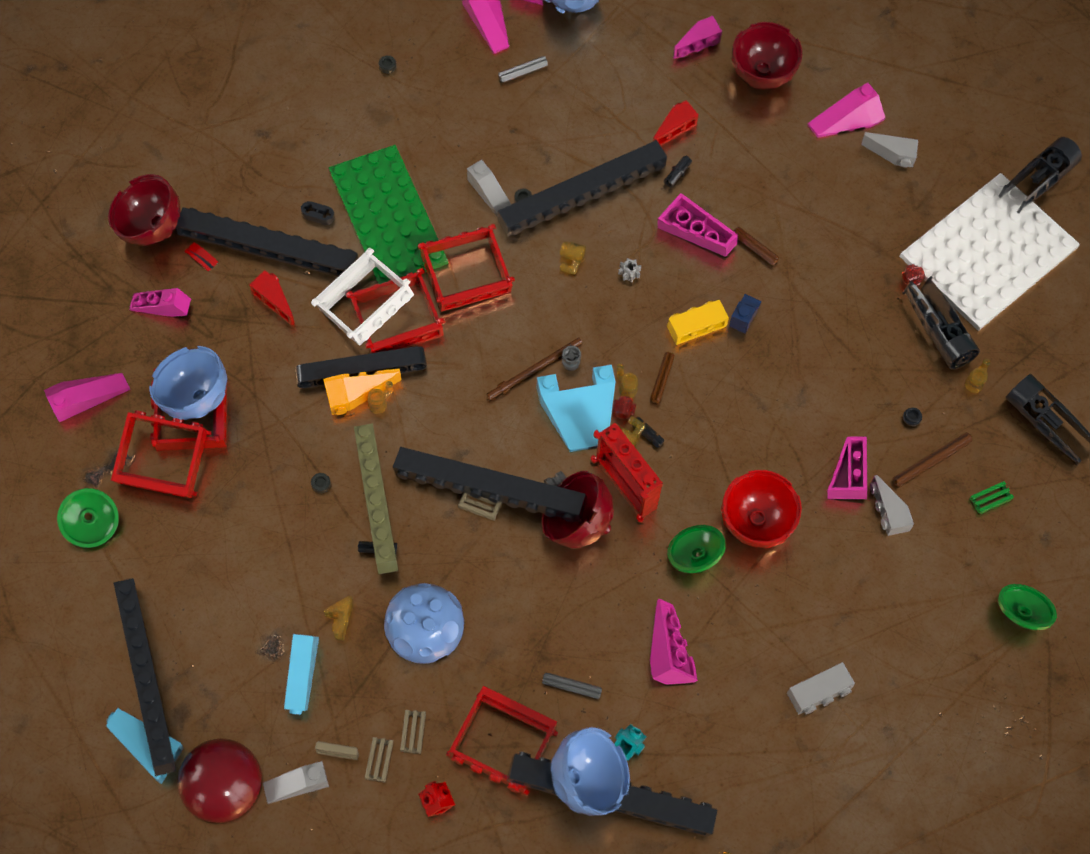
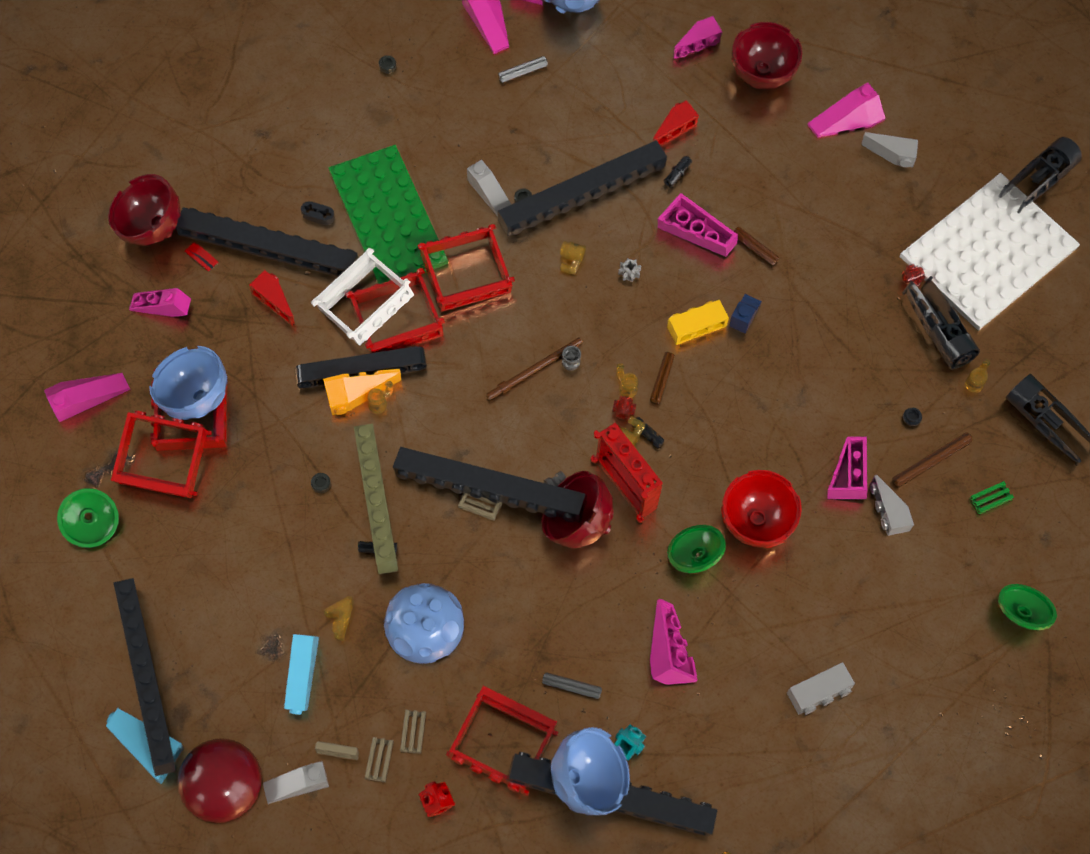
(579, 410): medium azure wedge -> none

